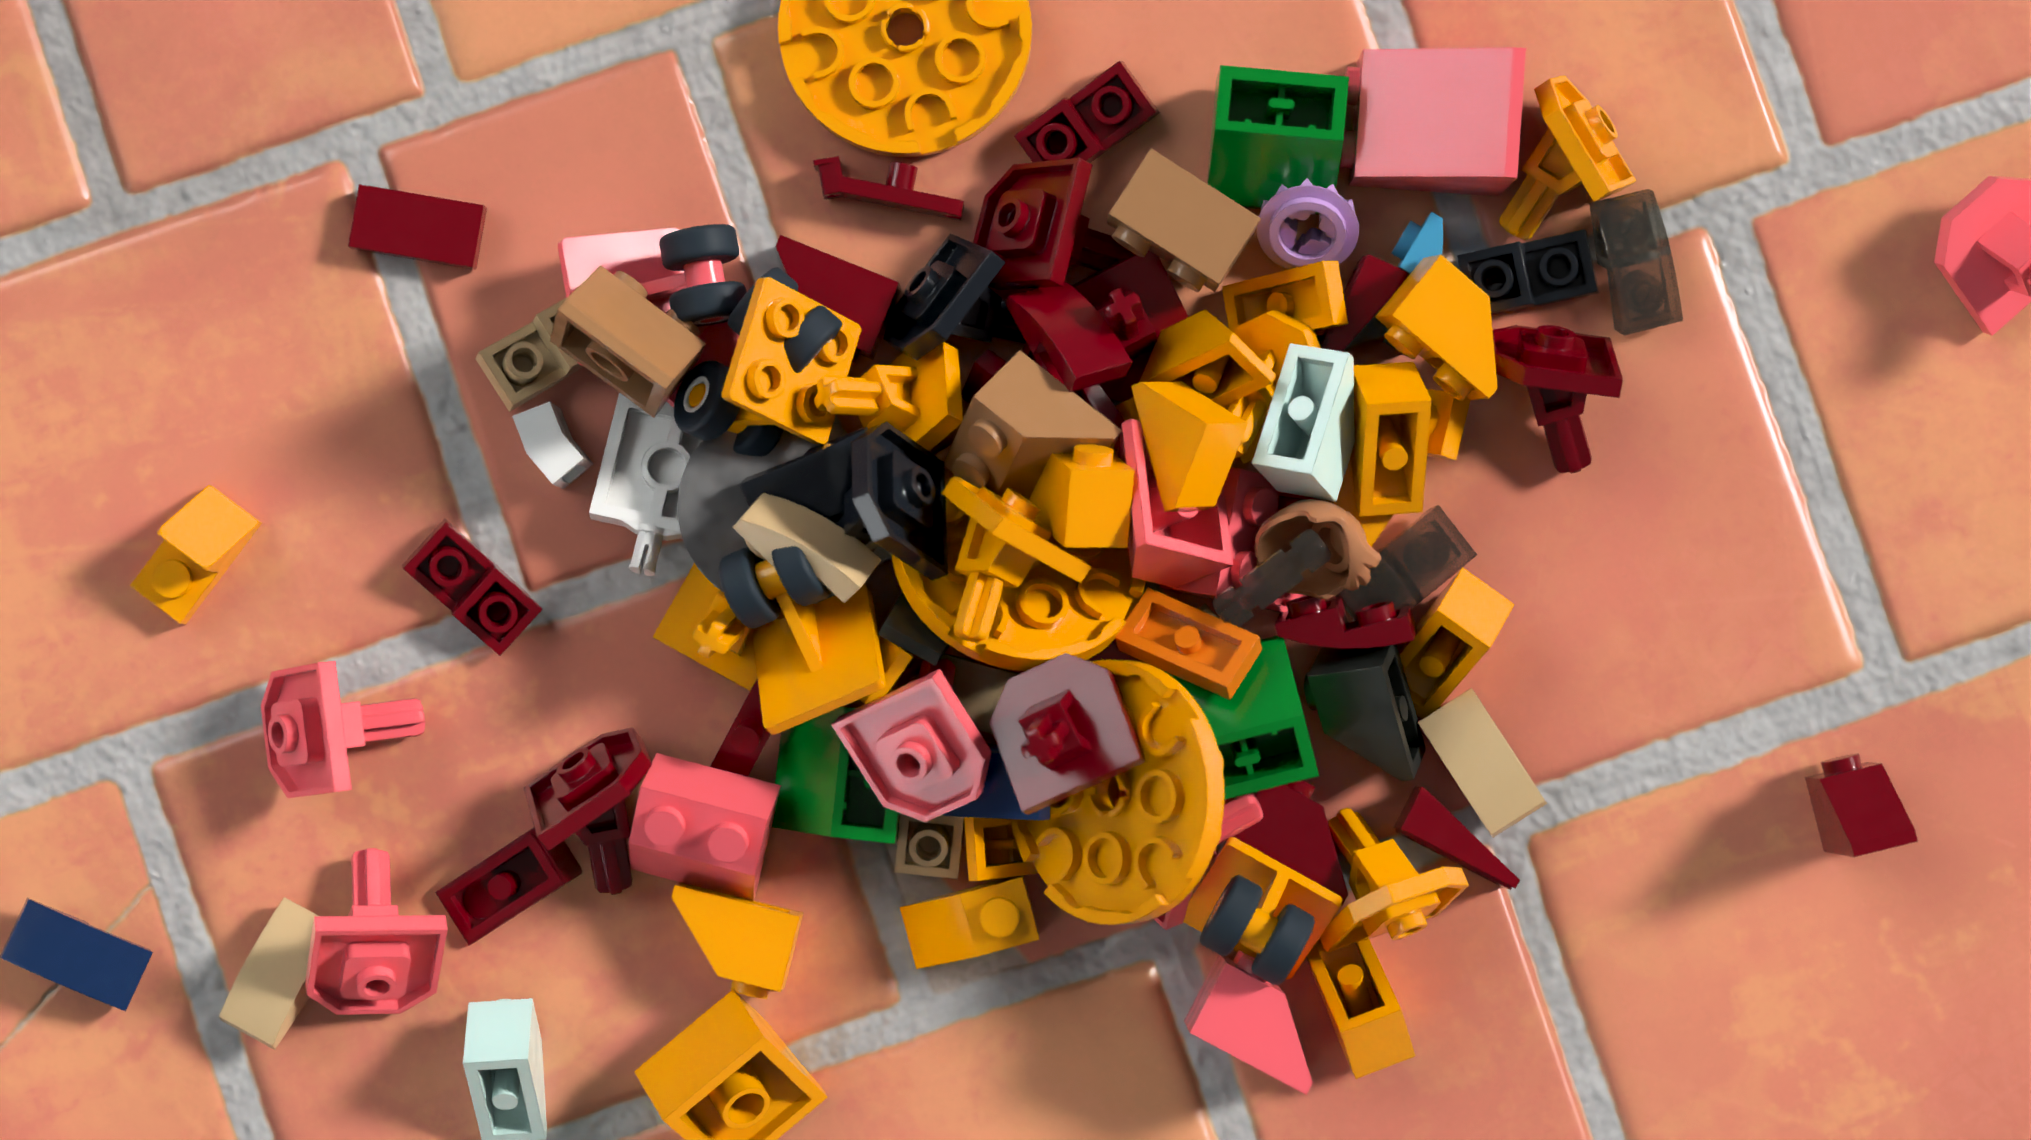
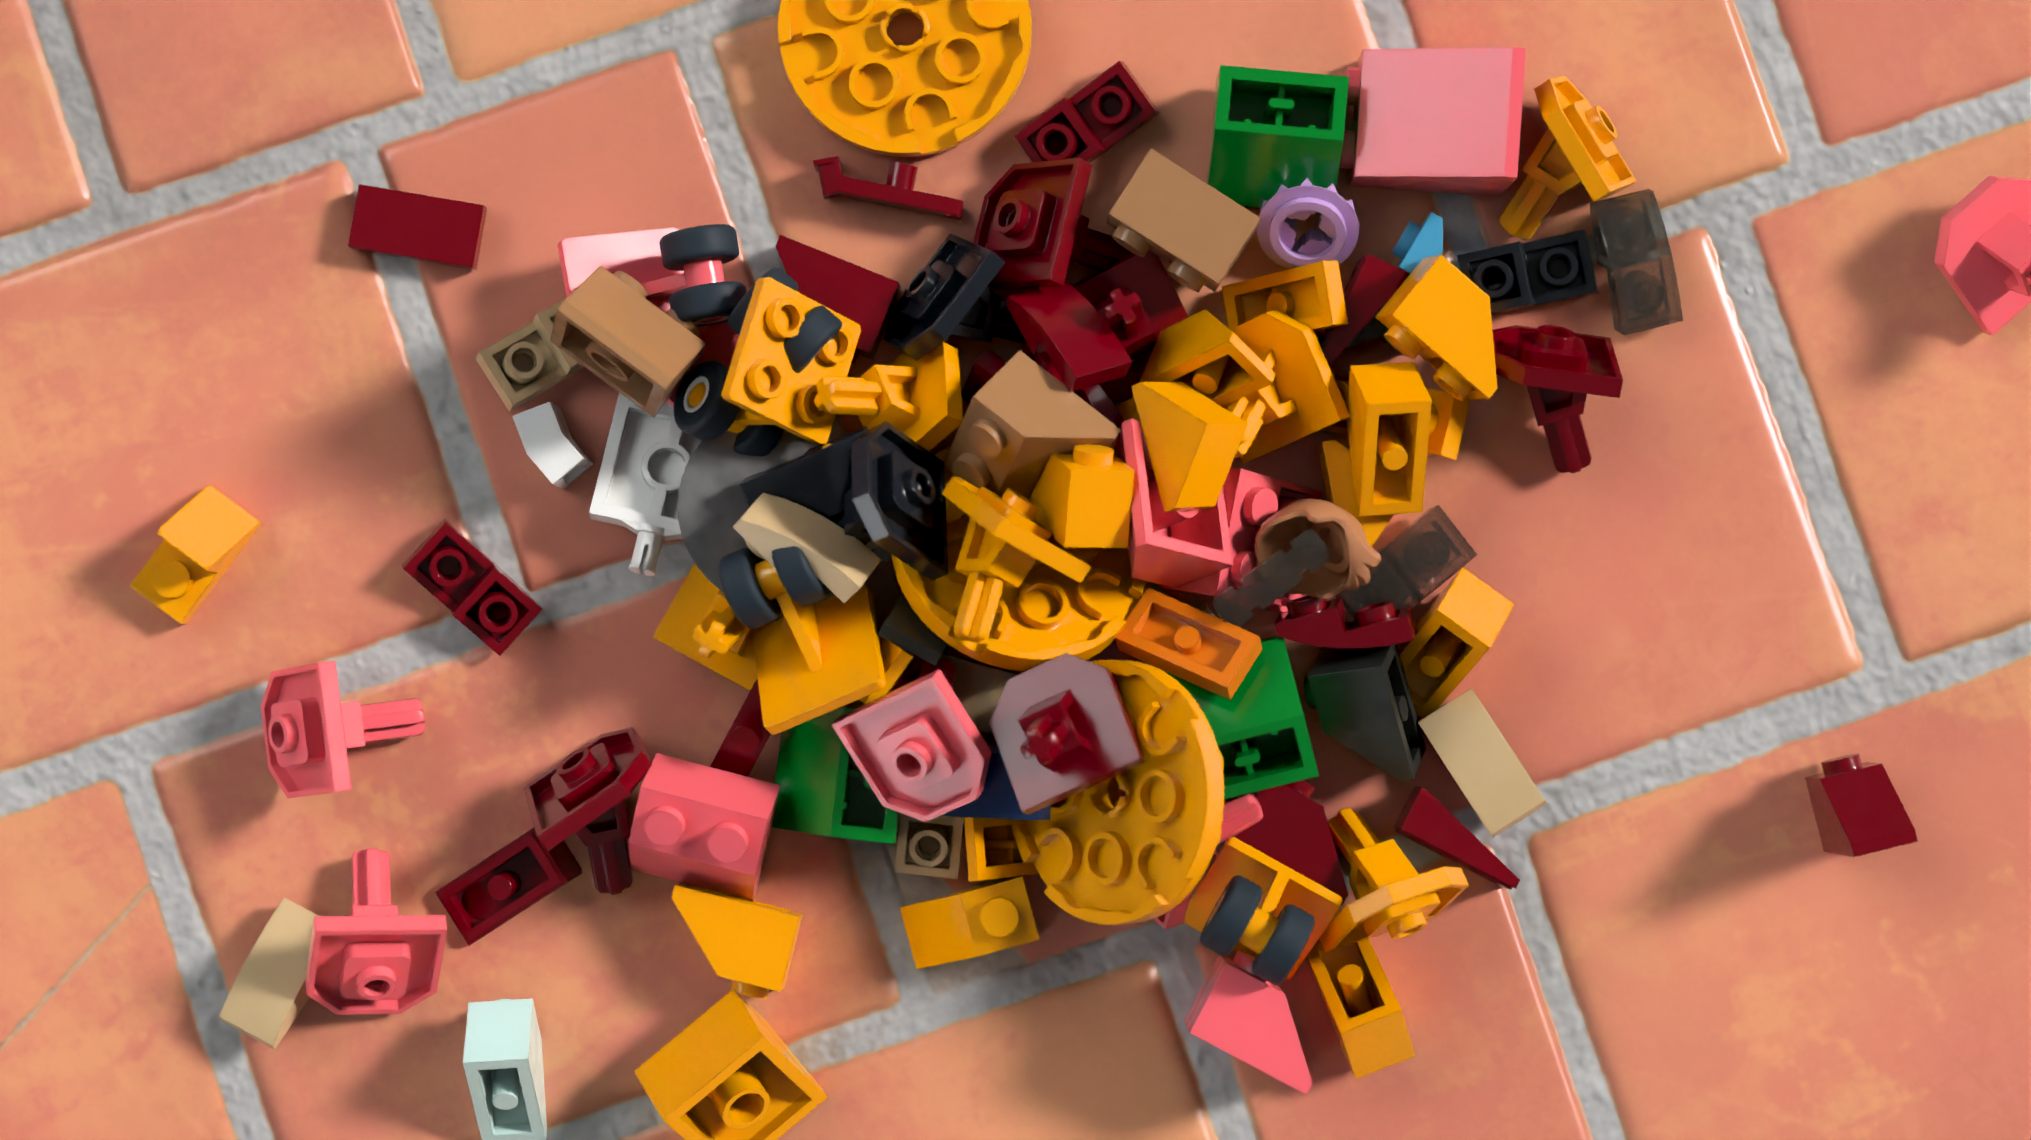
(76, 954): dark blue slope -> none
(1309, 424): light aqua slope -> none

